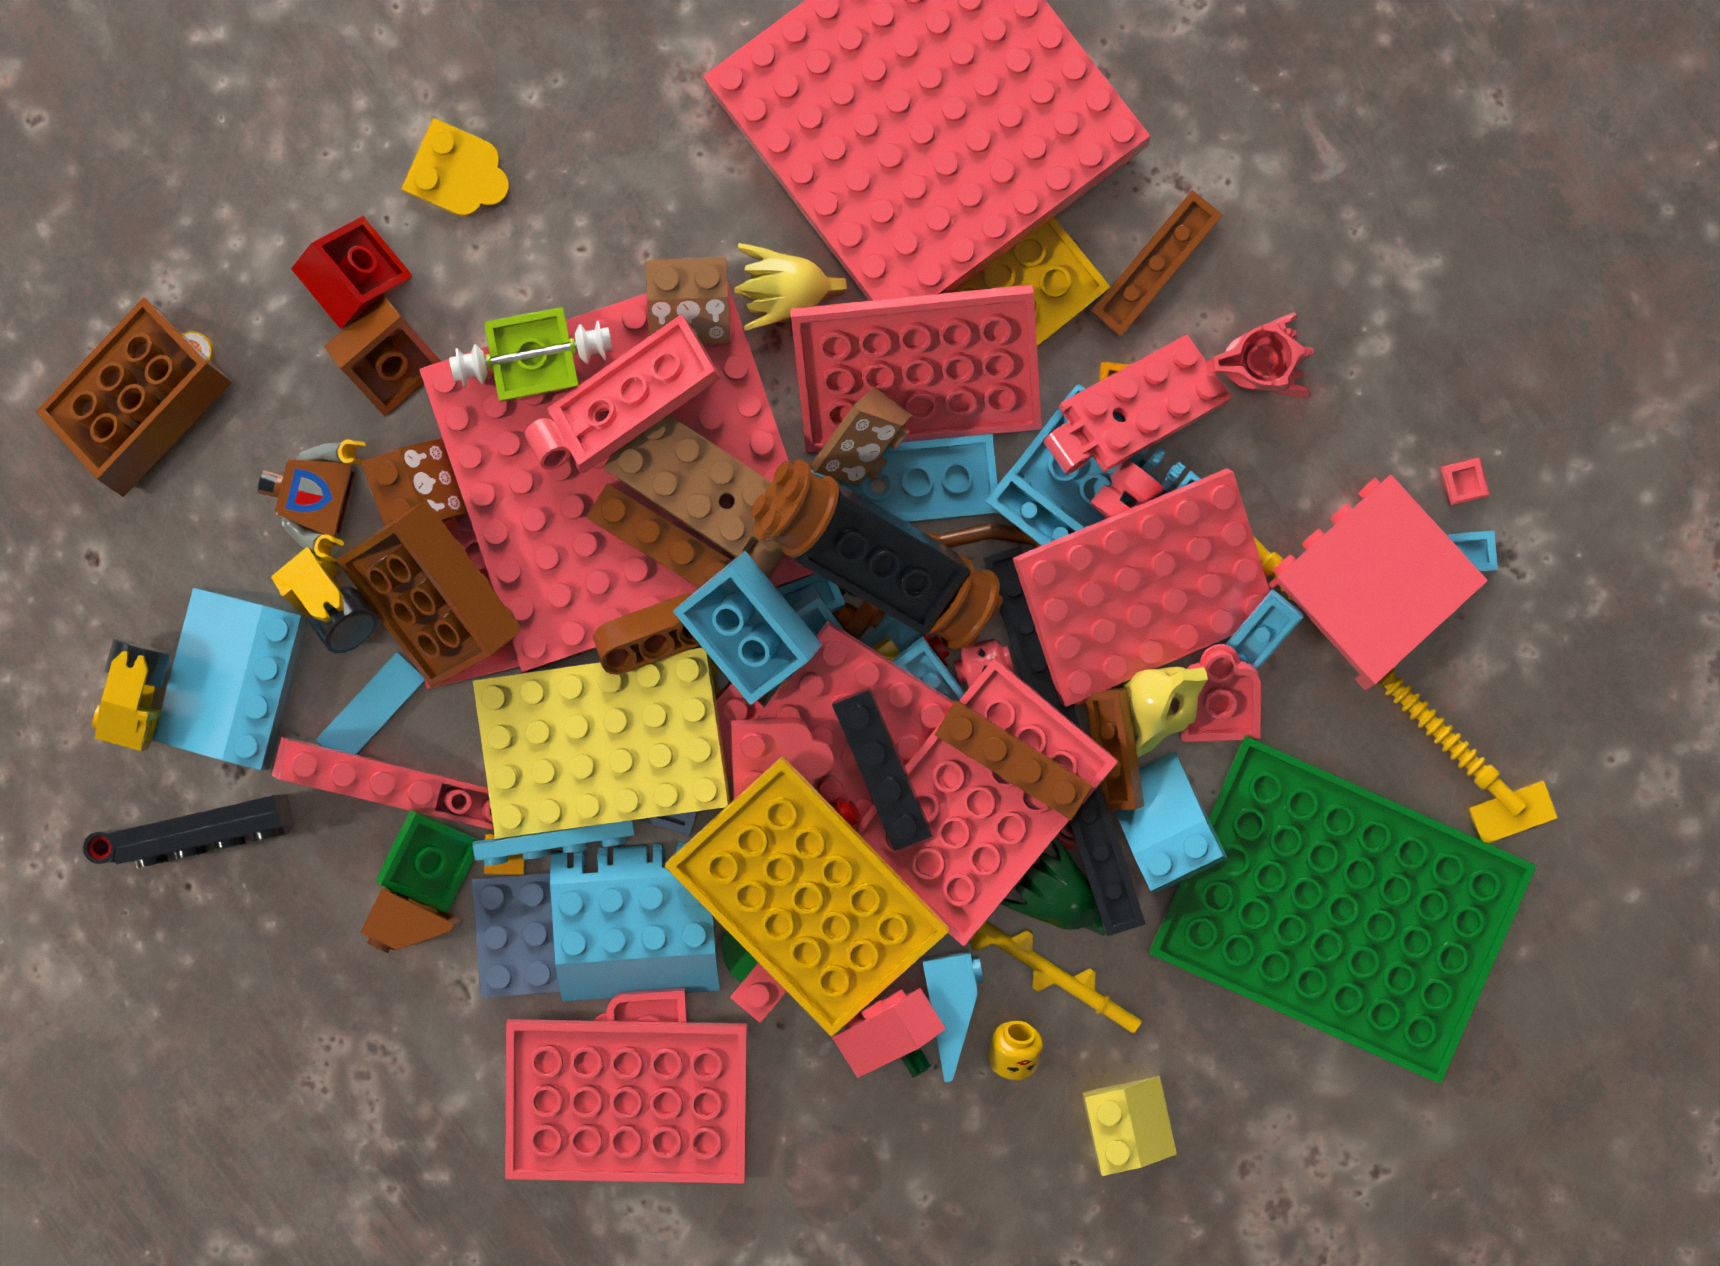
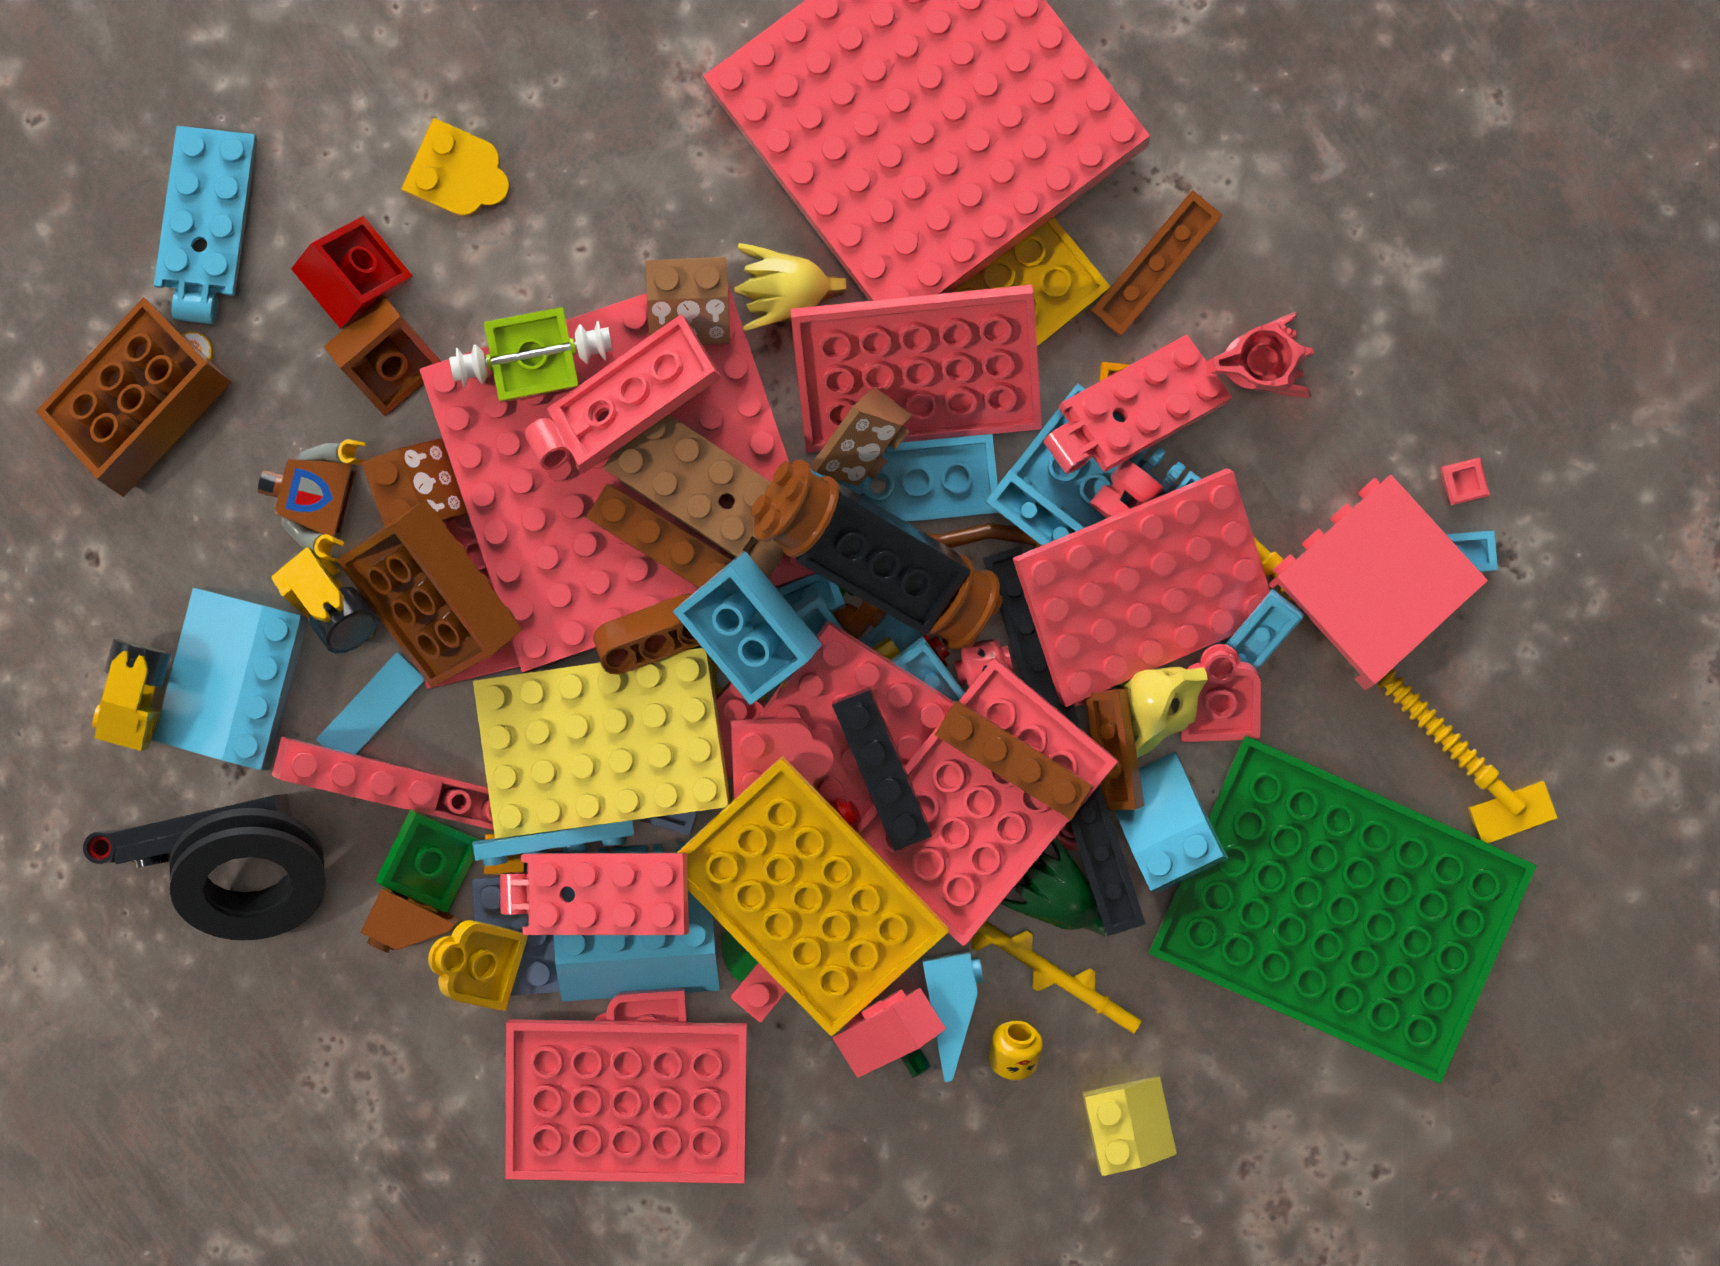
(207, 202): none -> medium azure hinge
(243, 835): none -> black tyre
(478, 963): none -> yellow plate
(611, 893): none -> coral hinge

